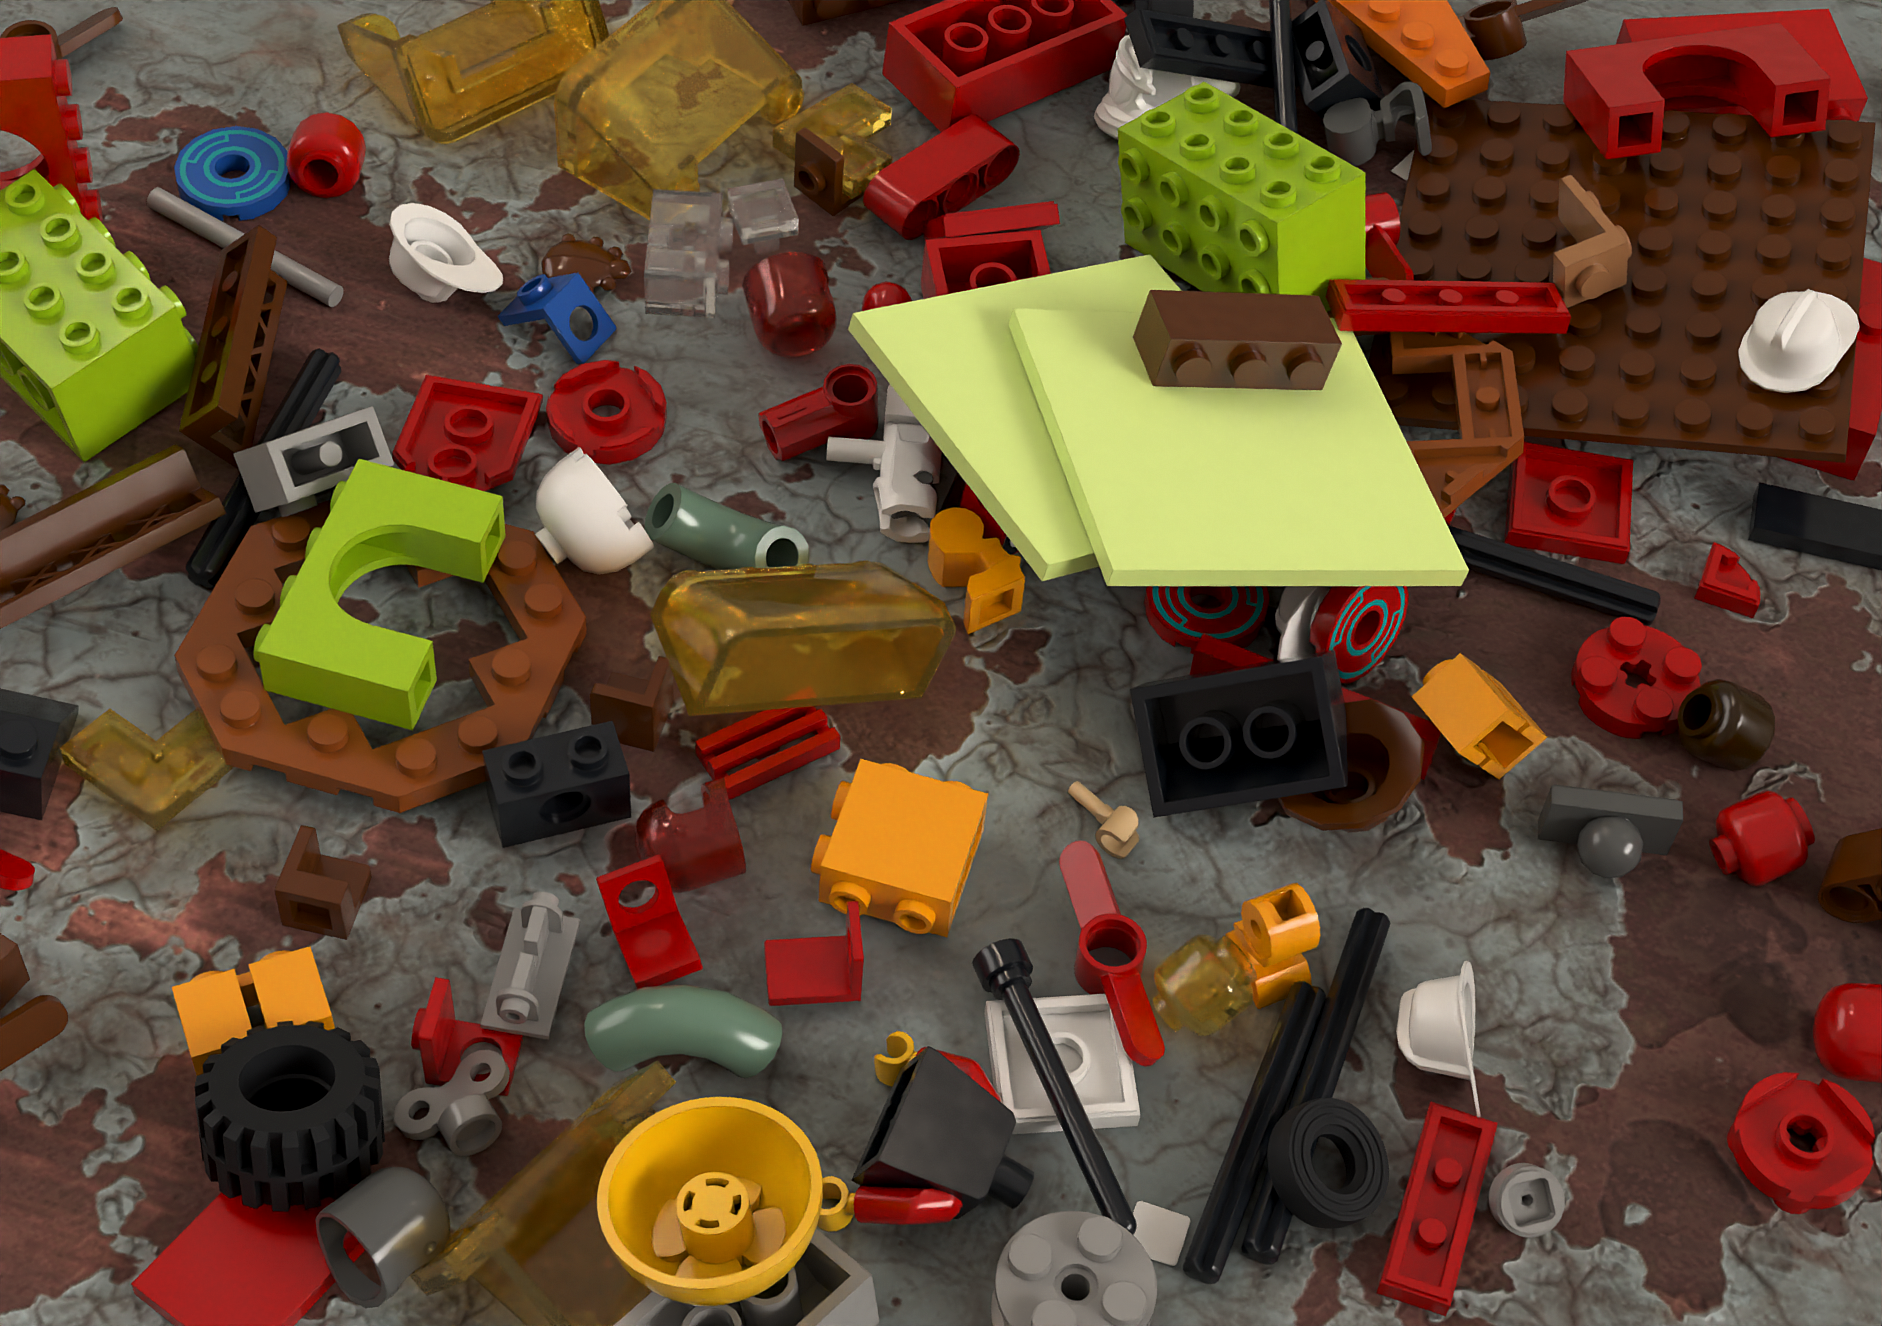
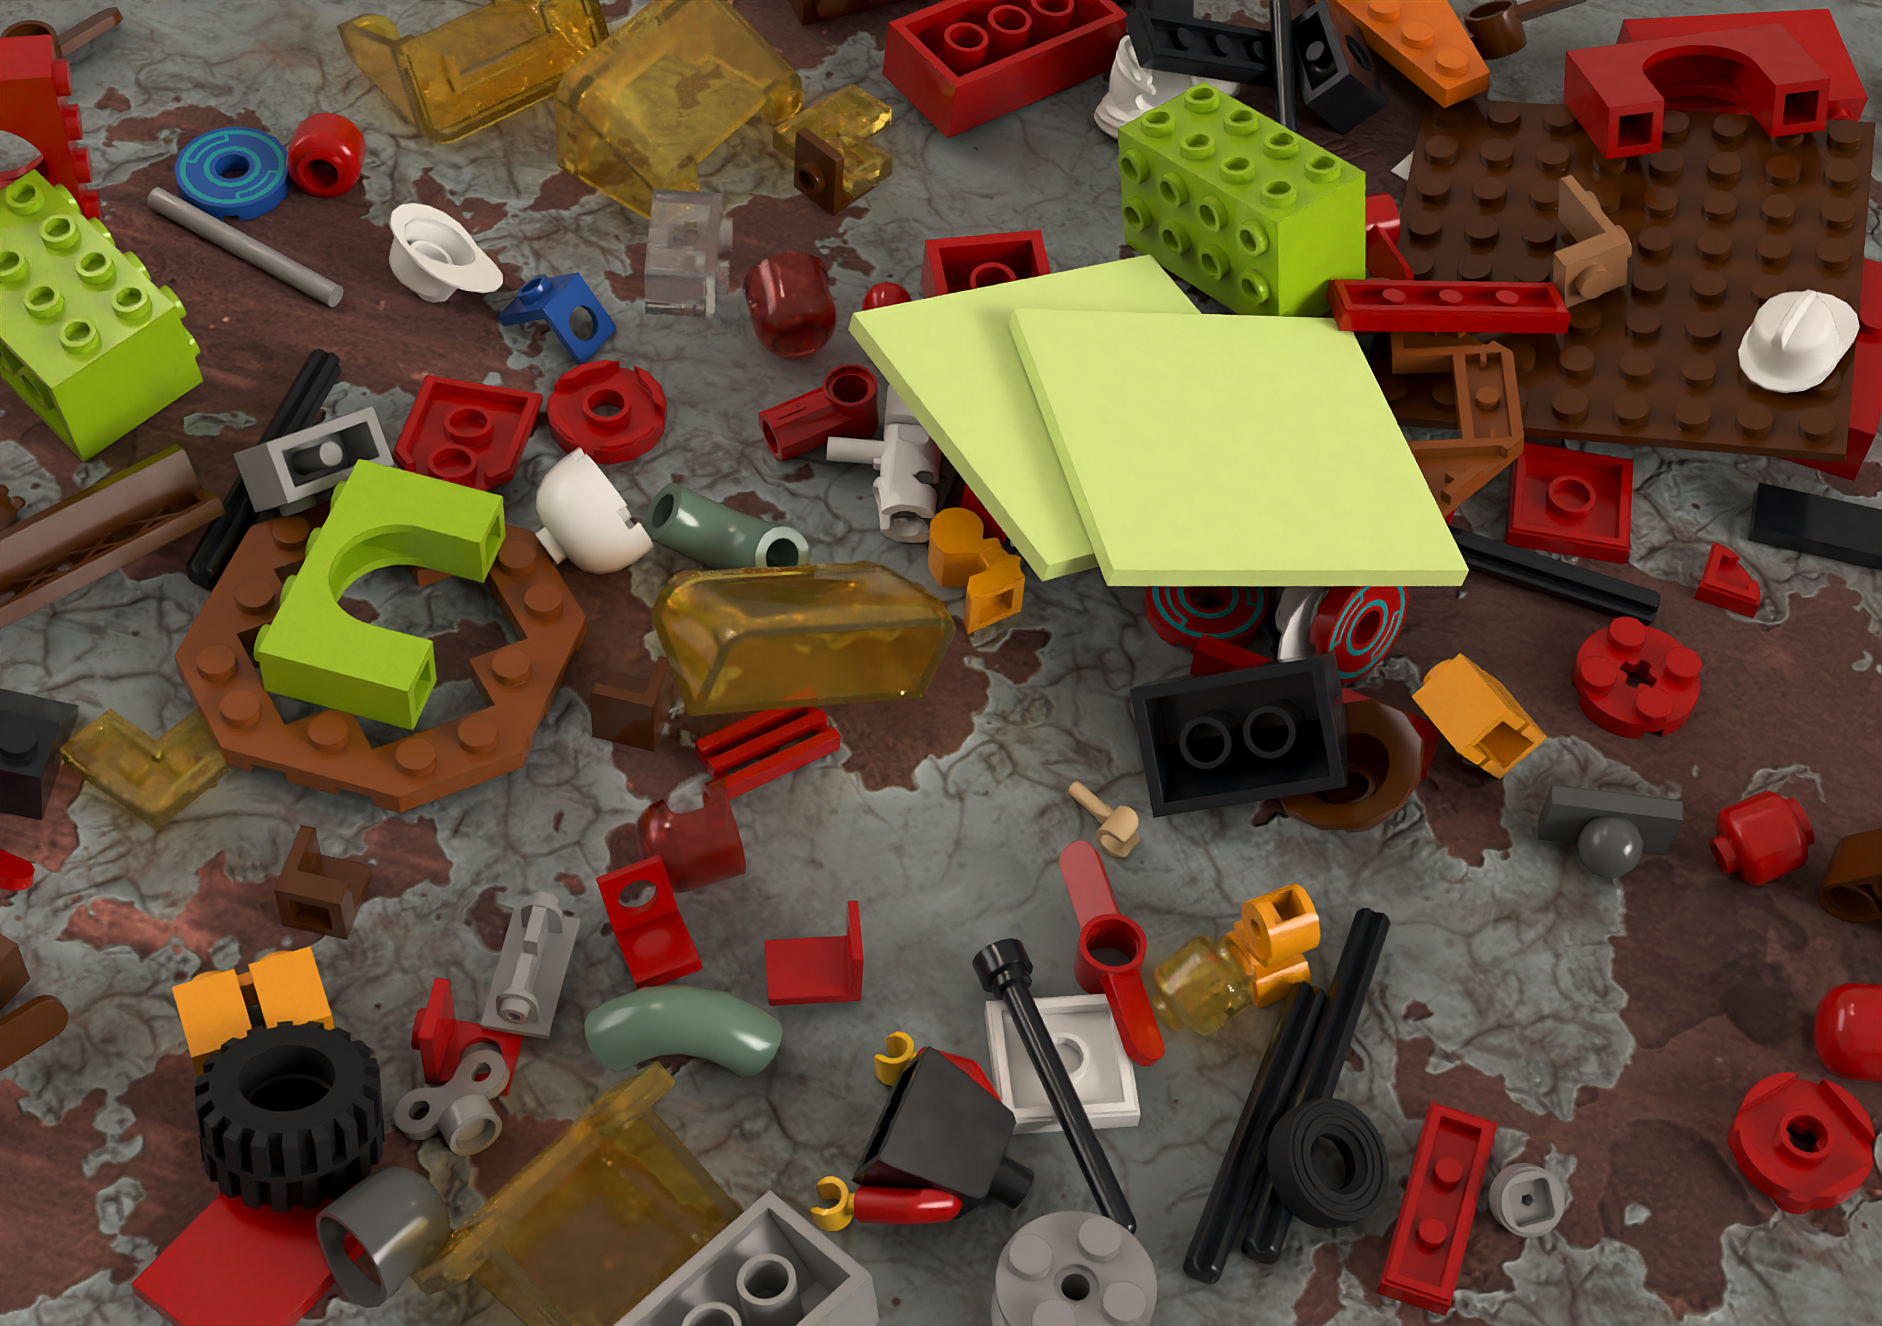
(235, 346): reddish brown fence -> none
(557, 784): black brick -> none
(588, 258): reddish brown piece -> none
(711, 1200): yellow piece -> none
(763, 214): clear tile -> none
(900, 846): light orange brick -> none
(941, 176): red beam -> none
(993, 221): red tile -> none
(1160, 1232): white sticker -> none
(1236, 340): reddish brown brick -> none
(1355, 128): dark grey leg -> none
(1439, 1026): white piece -> none
(1726, 725): dark brown head -> none

